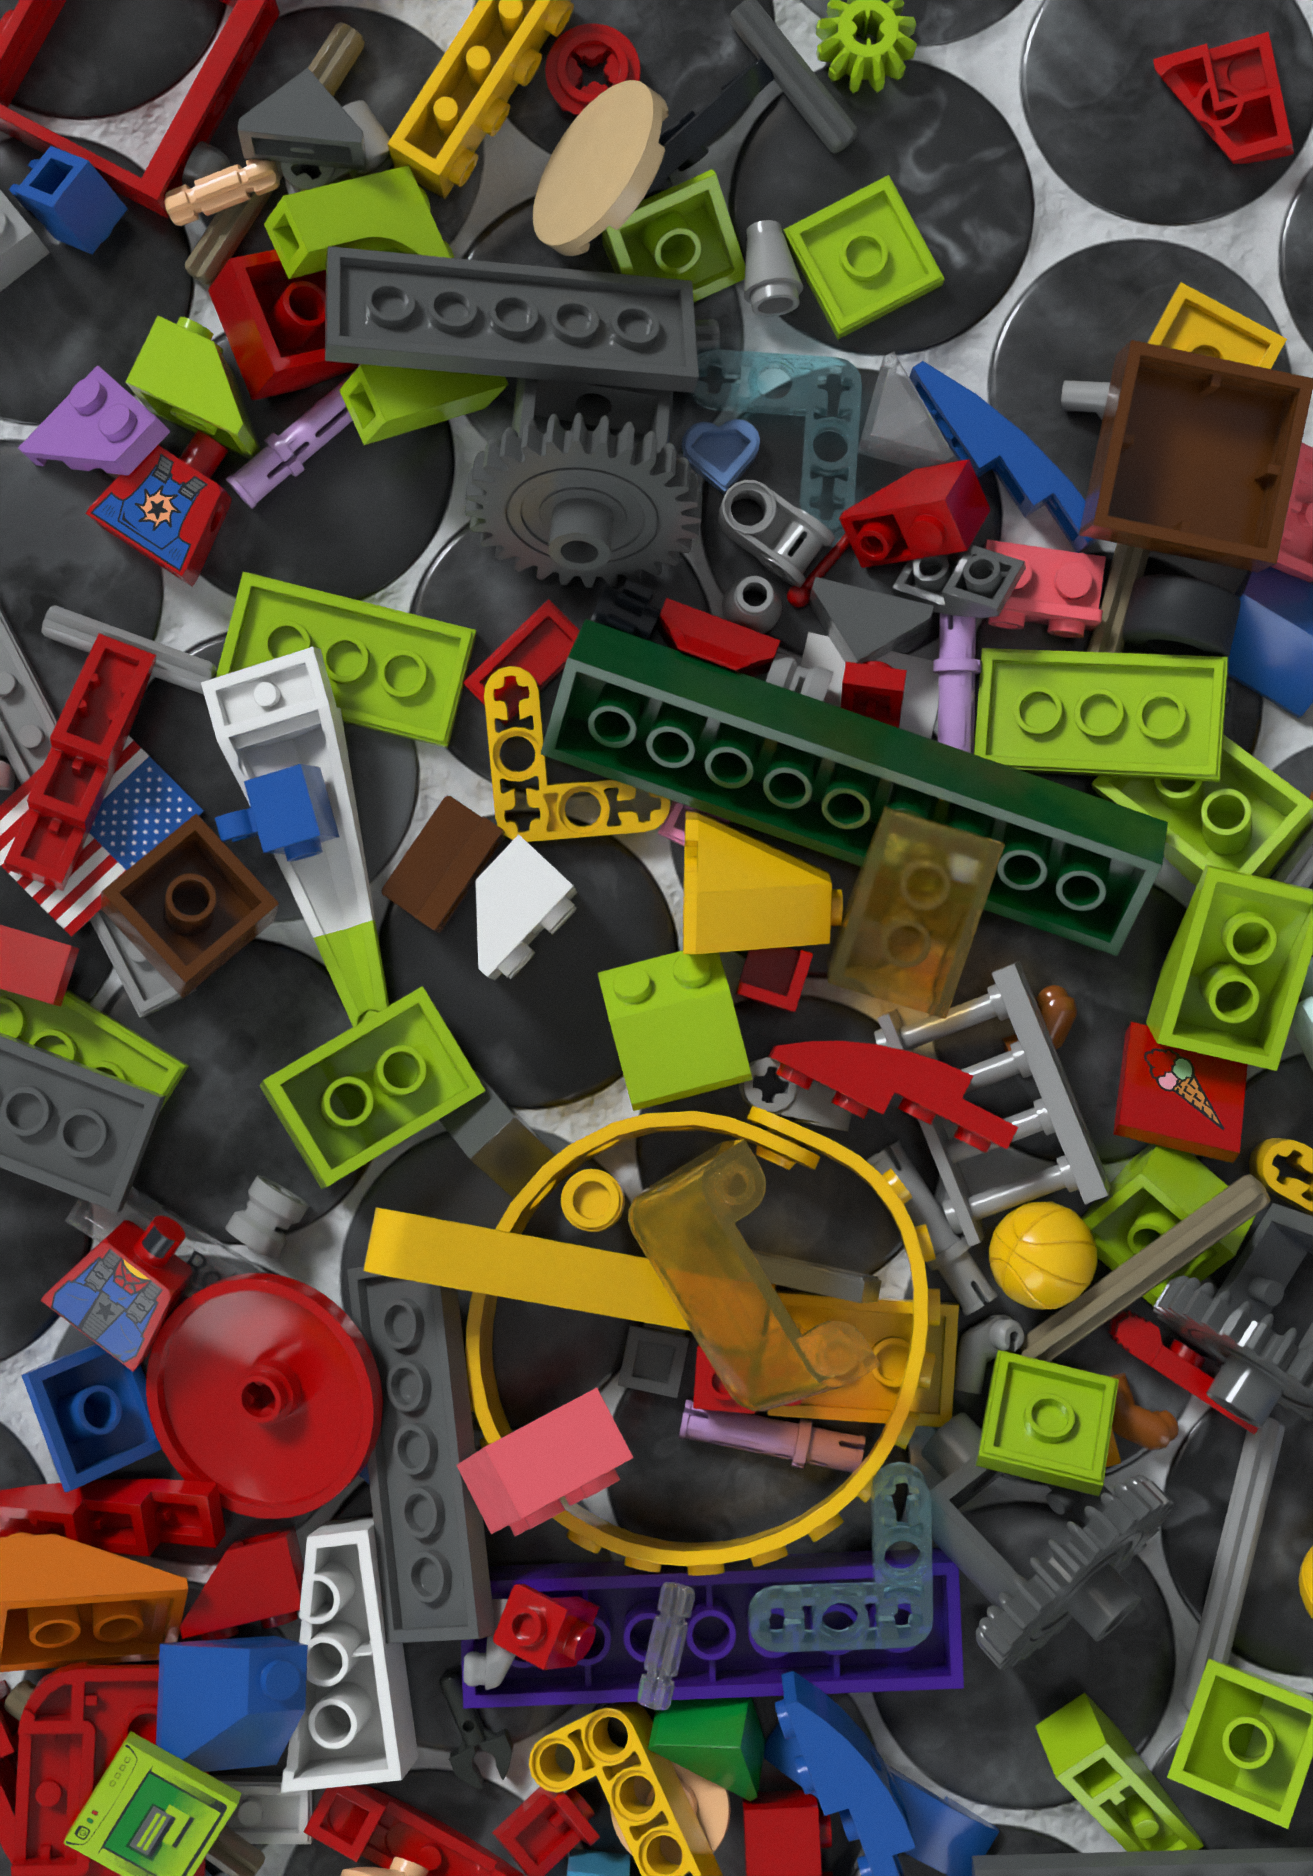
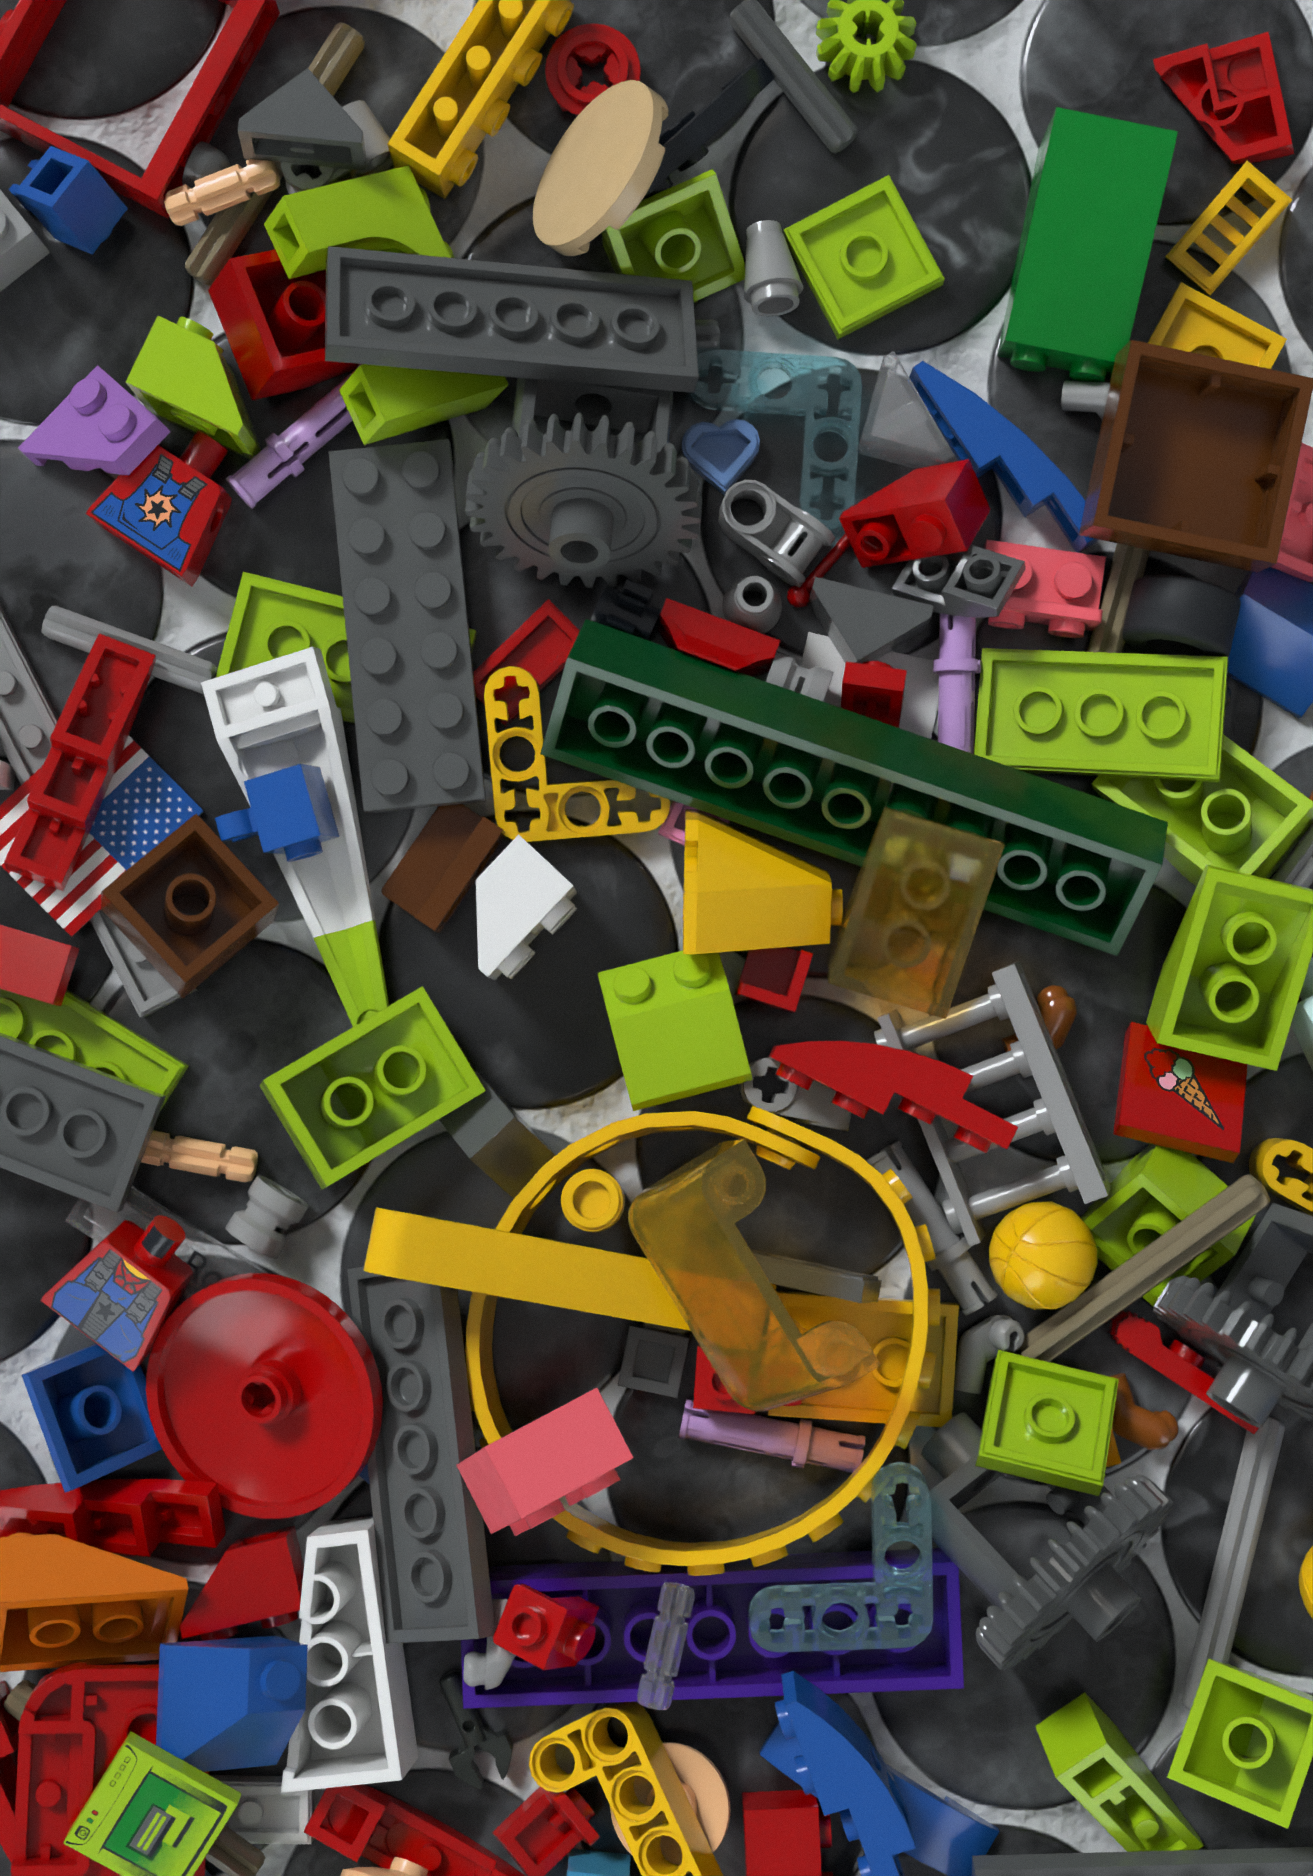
(201, 1157): none -> light nougat axle
(407, 626): none -> dark grey plate
(714, 1740): green slope -> none
(1085, 243): none -> green slope
(1261, 190): none -> yellow slope

